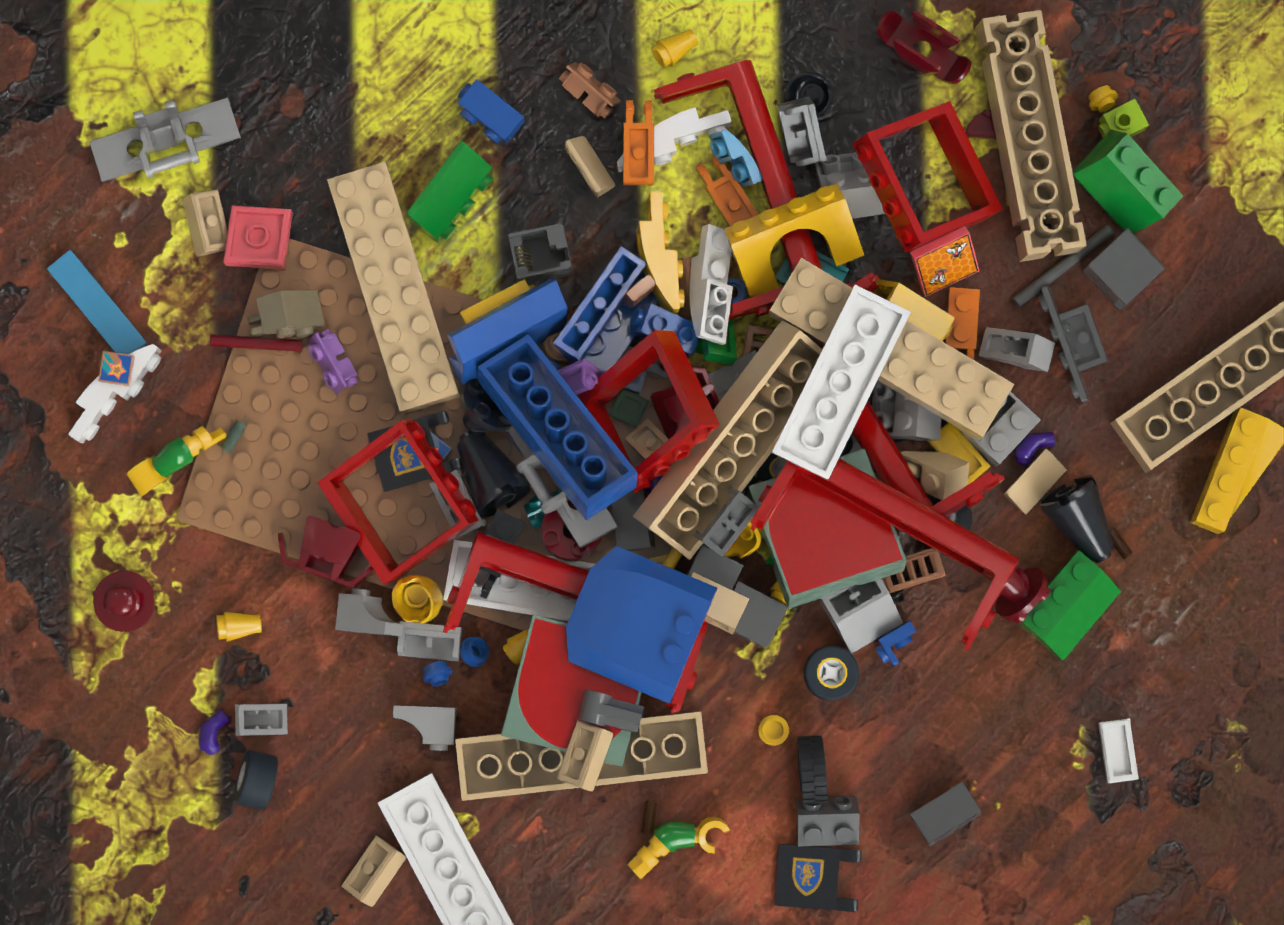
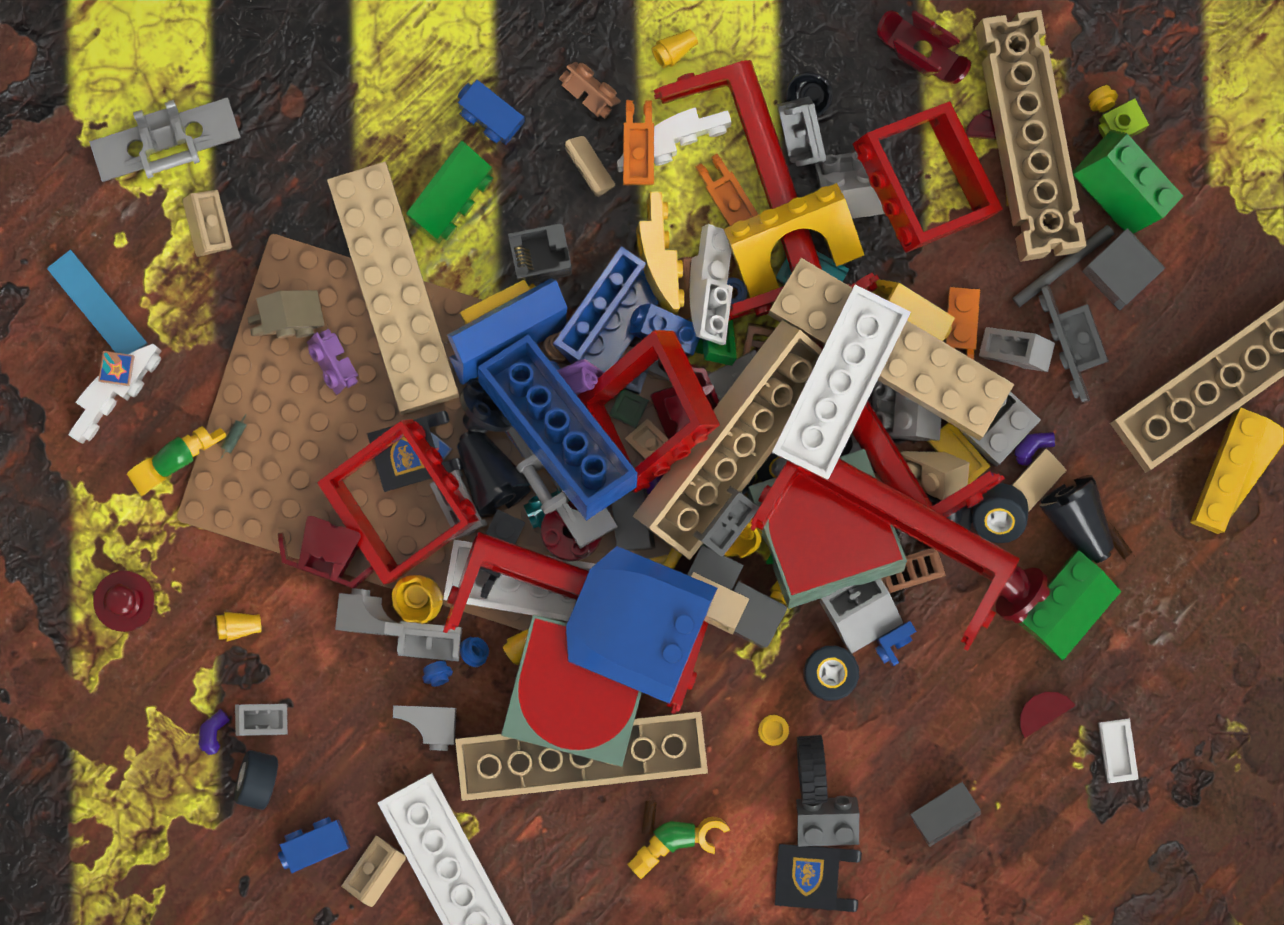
(256, 343): dark red bar -> none
(258, 237): coral tile -> none
(309, 848): none -> blue brick
(585, 756): tan slope -> none
(603, 710): dark grey piece -> none
(639, 291): nougat tile -> none
(729, 148): dark azure slope -> none
(944, 261): tile -> none
(1001, 514): none -> black wheel
(1042, 710): none -> dark red tile

